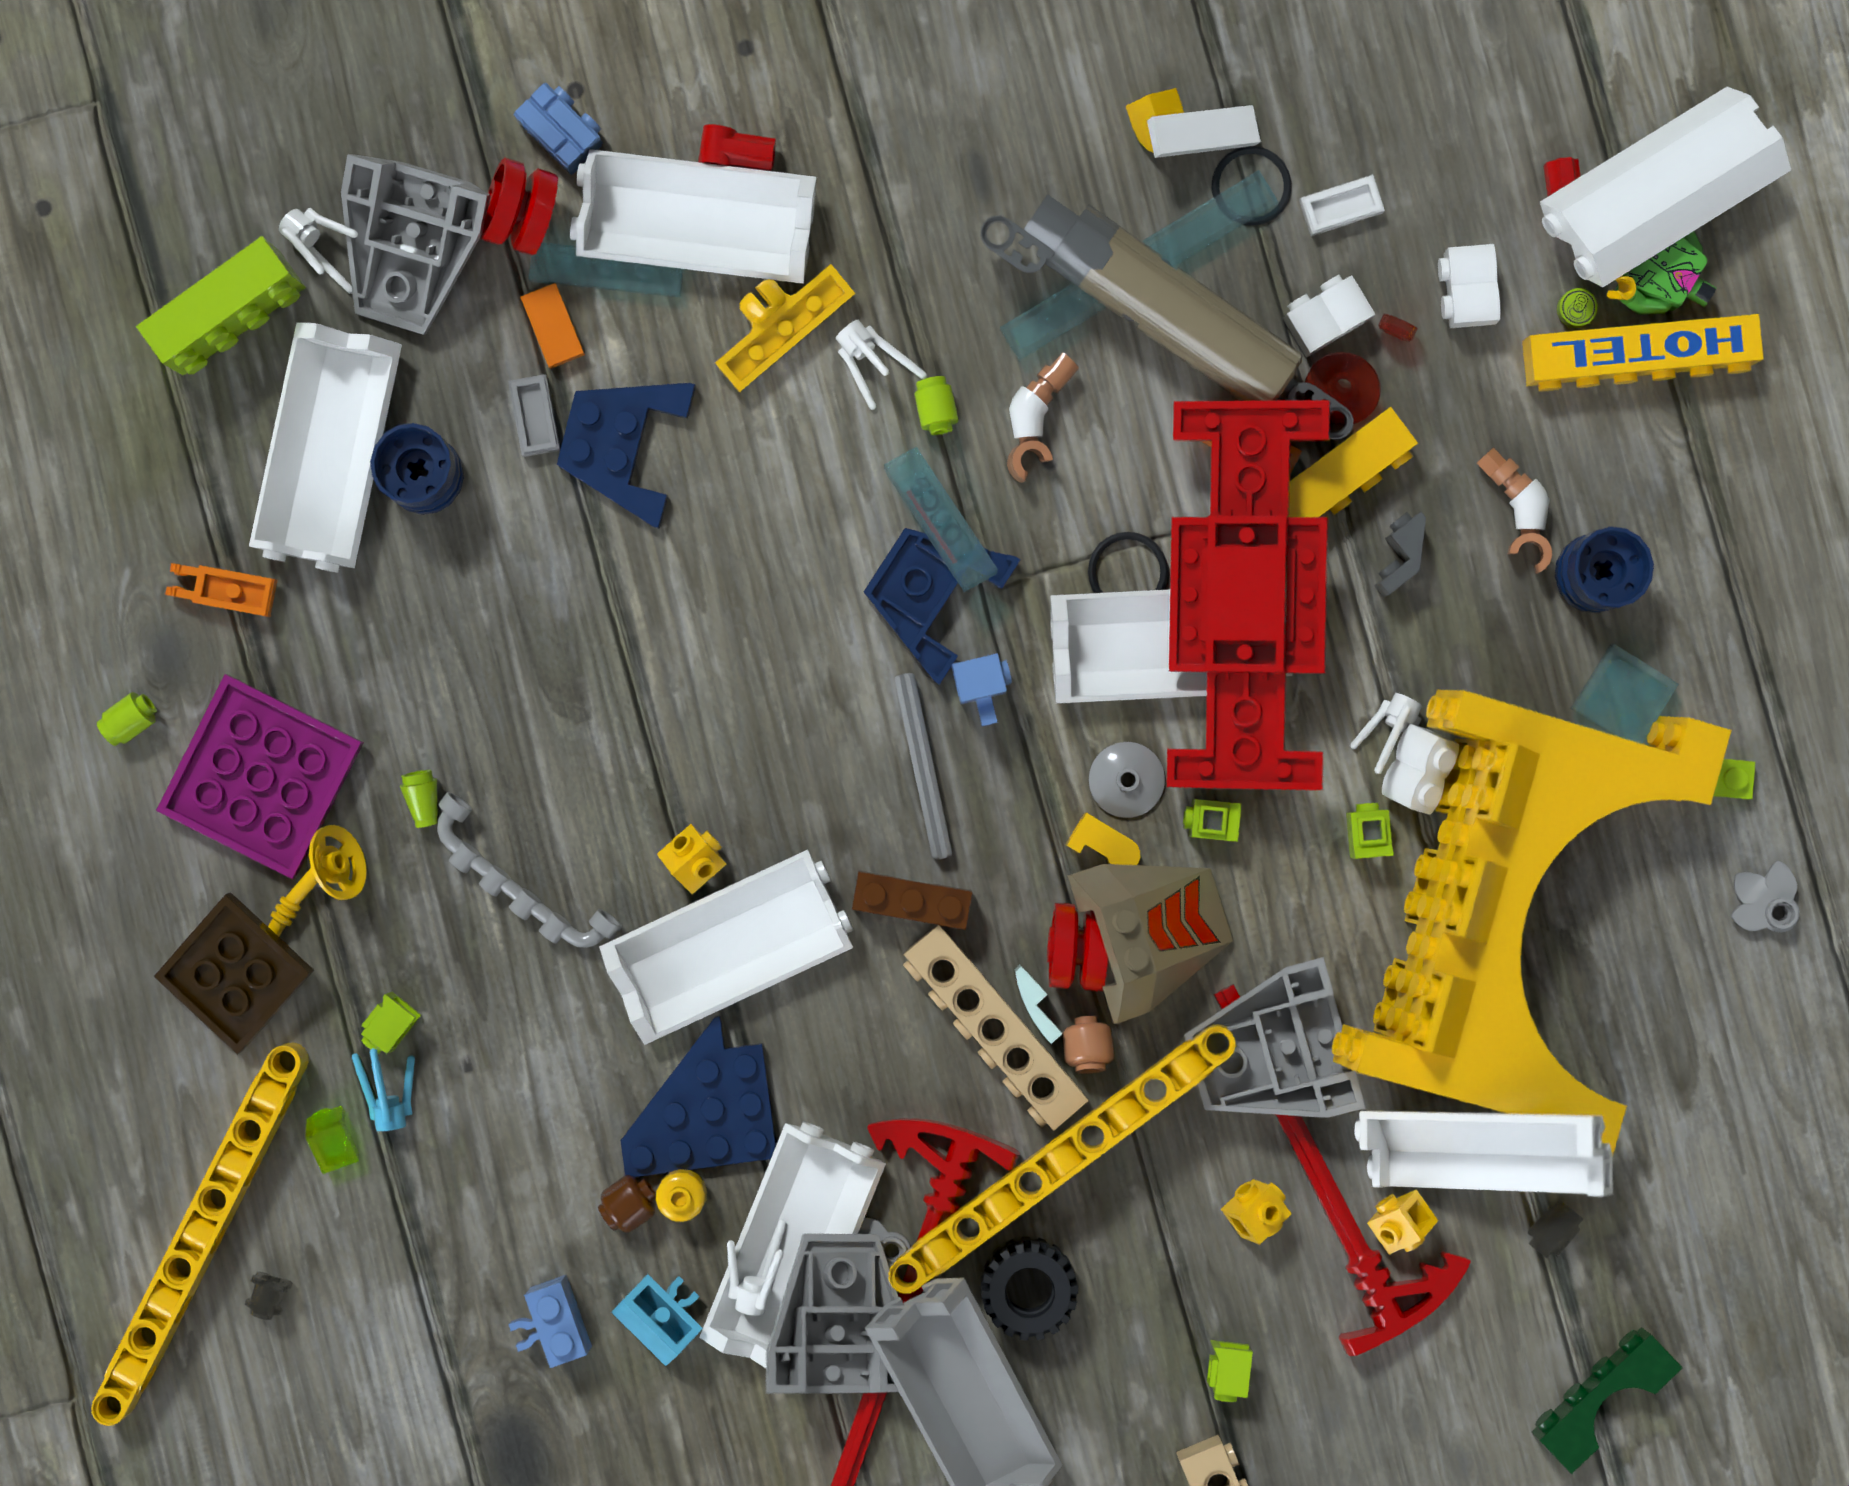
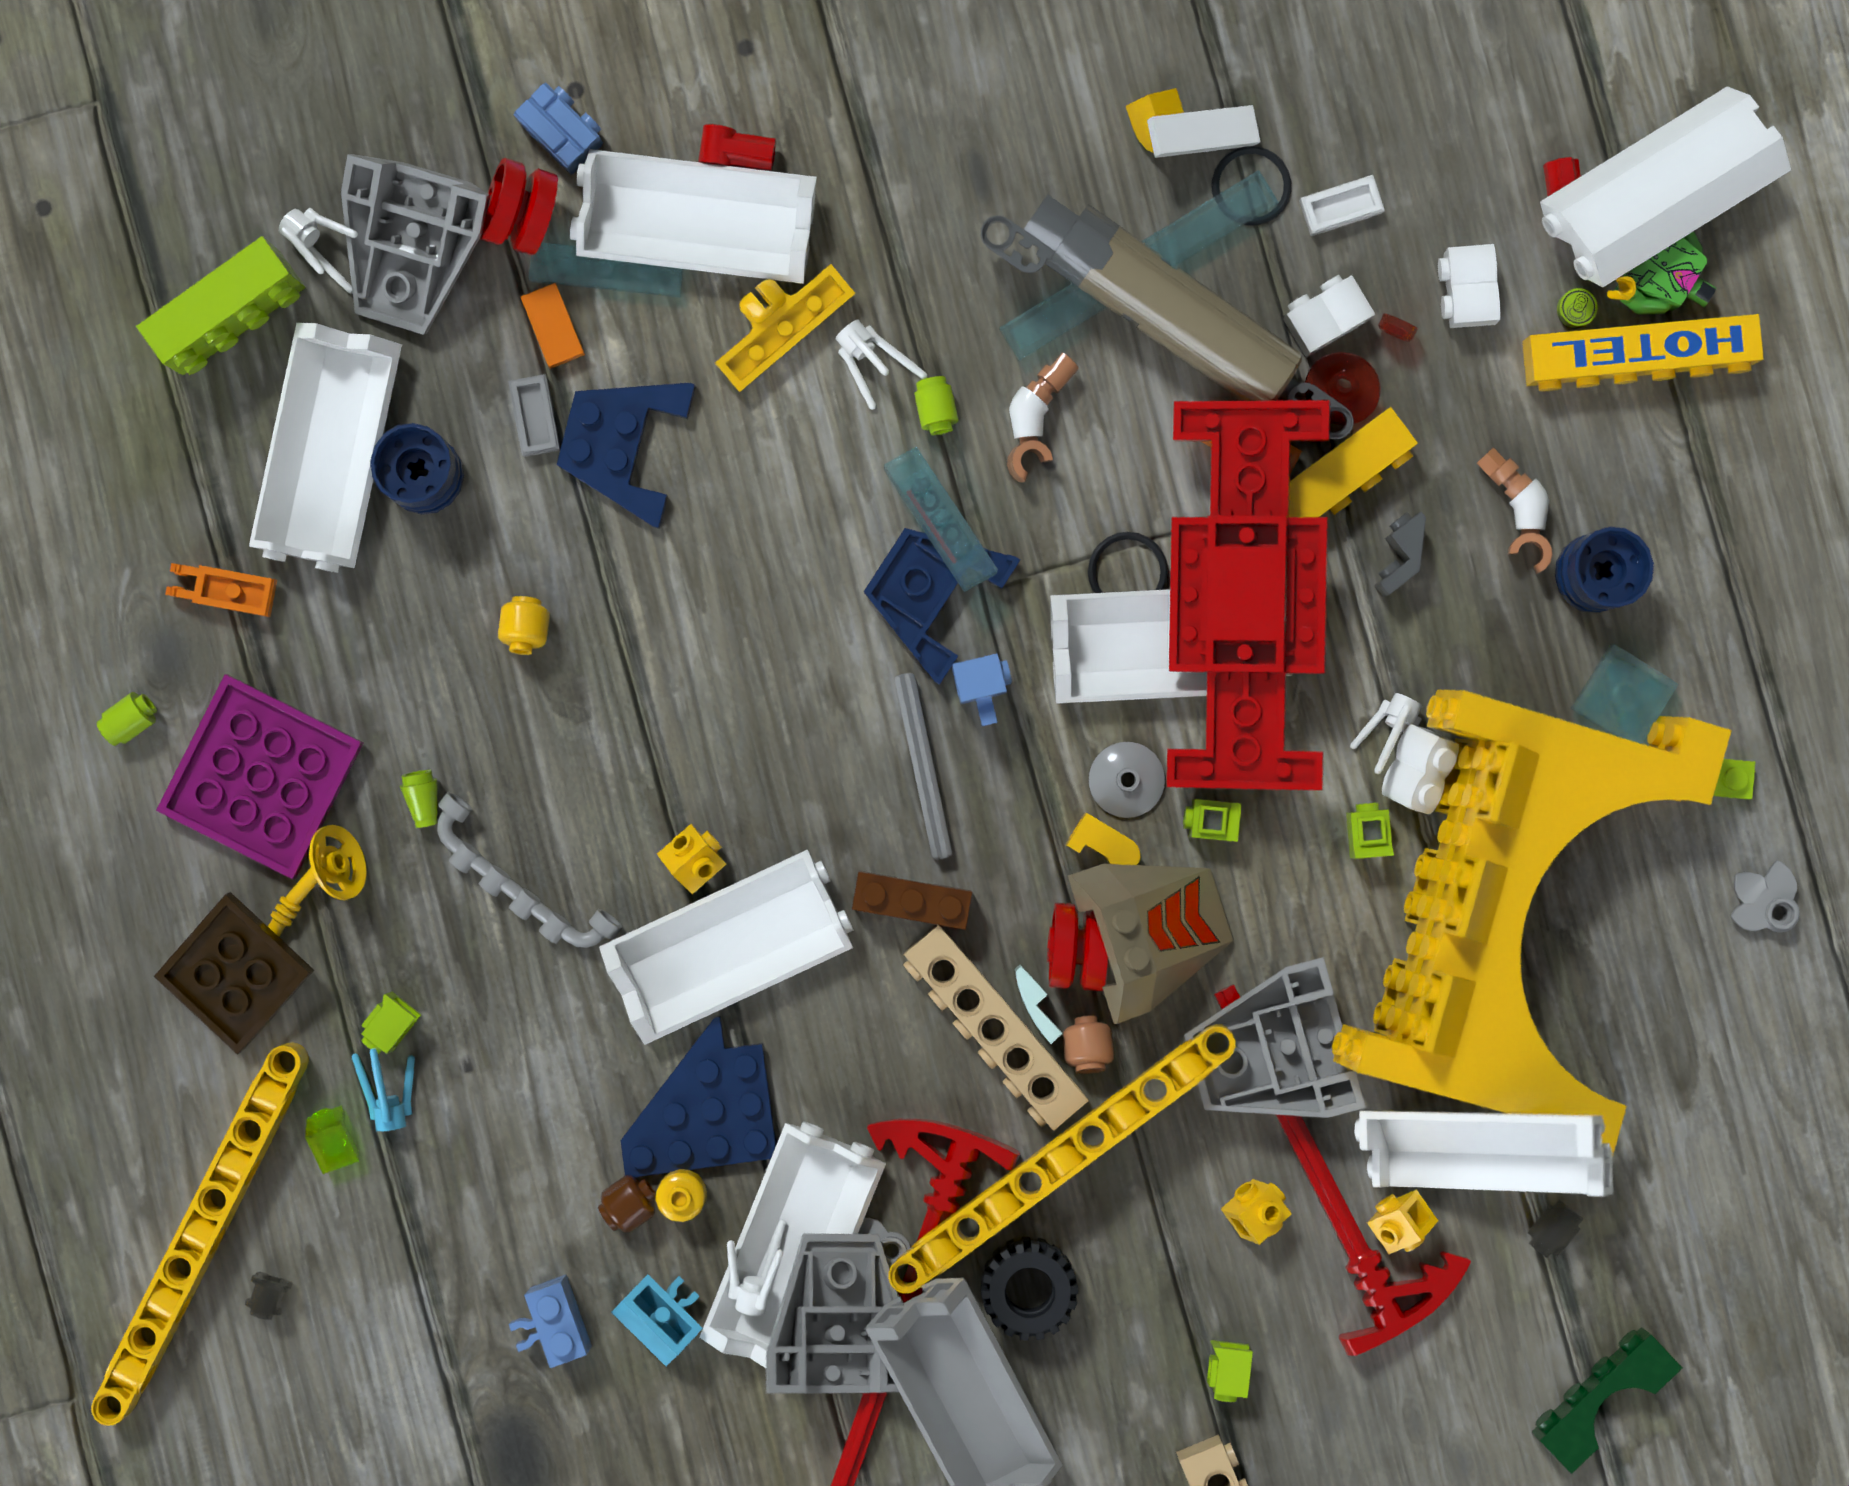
(523, 624): none -> yellow head

